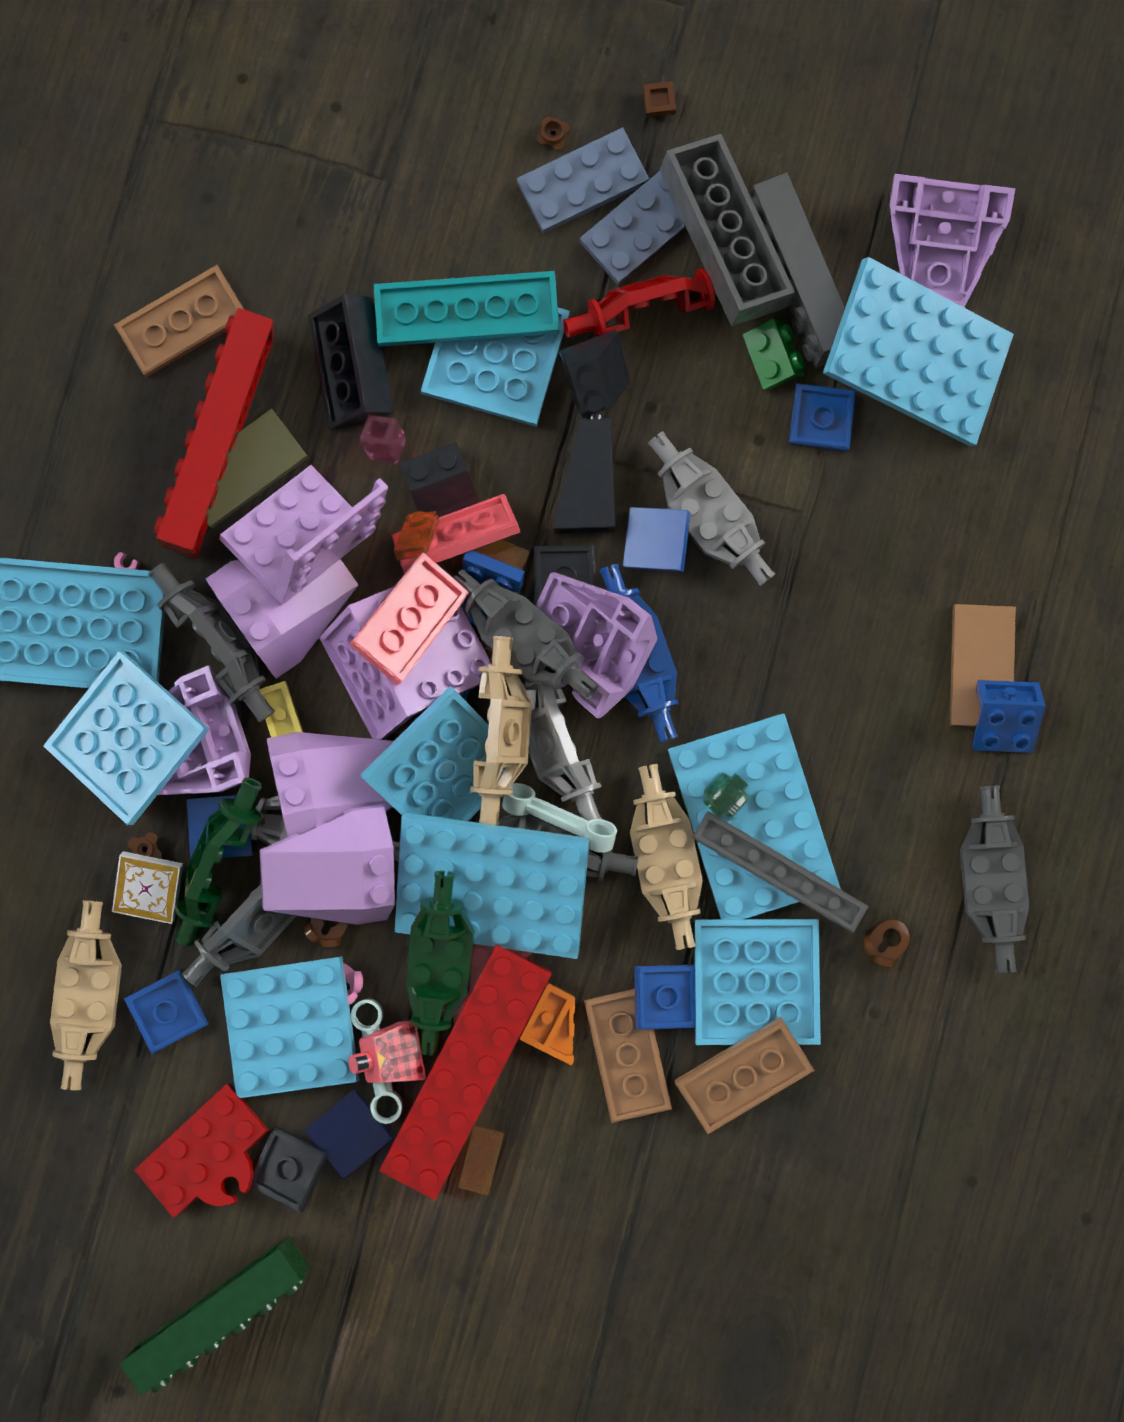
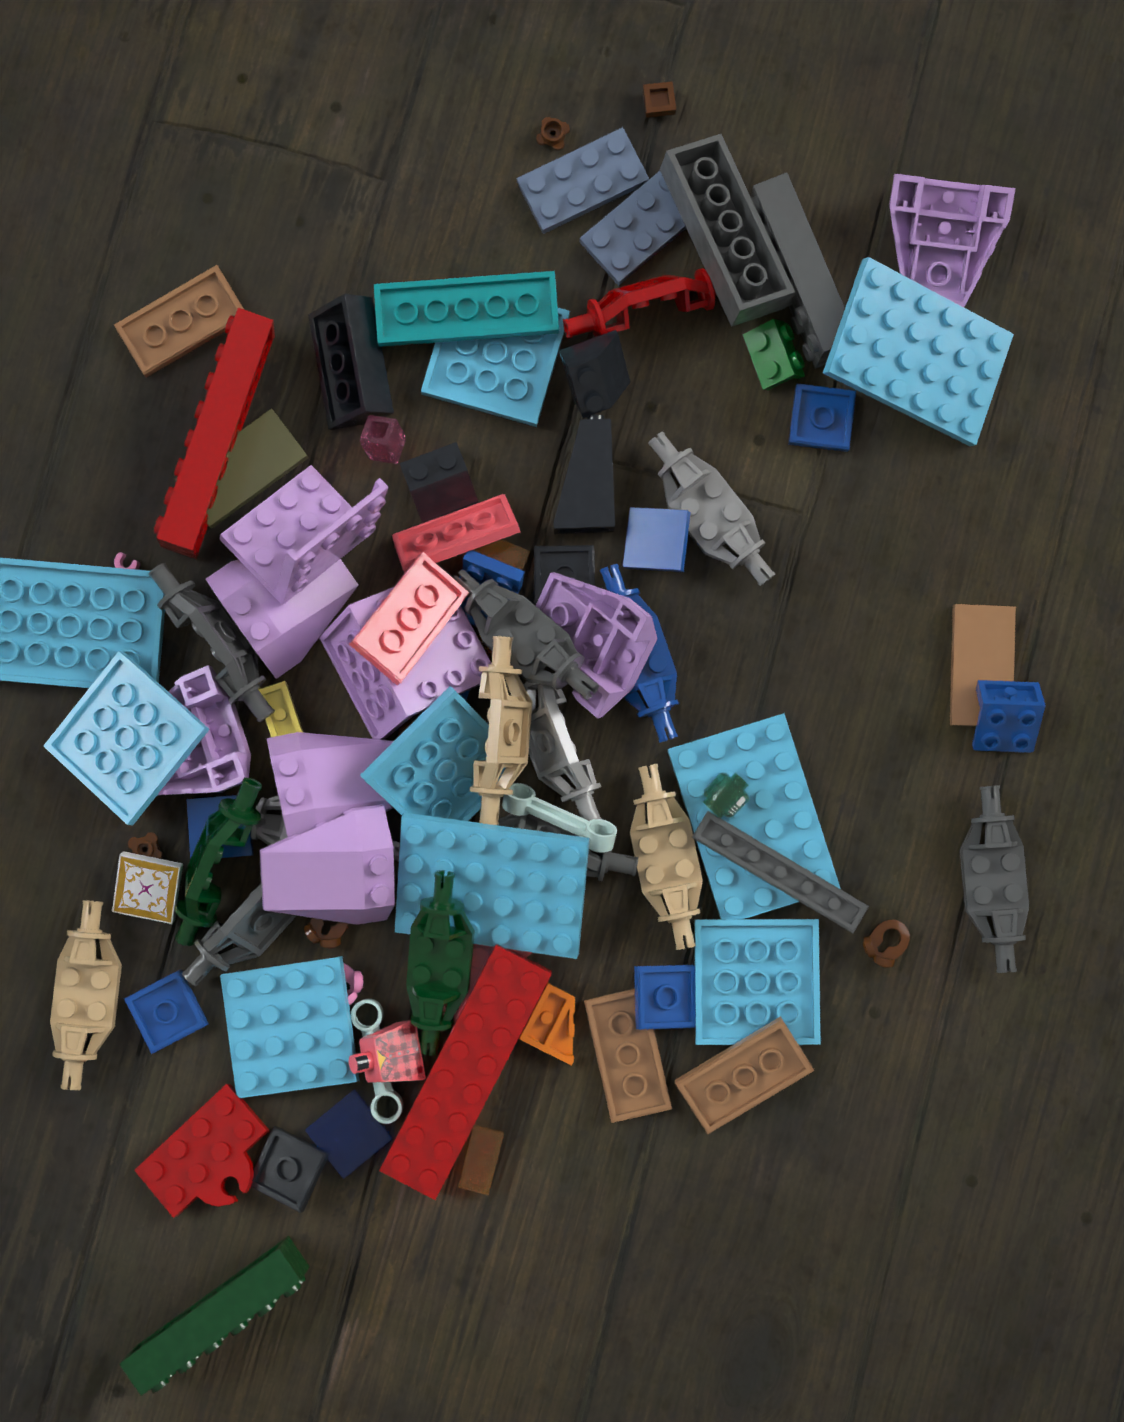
(416, 535): clear orange plate -> none

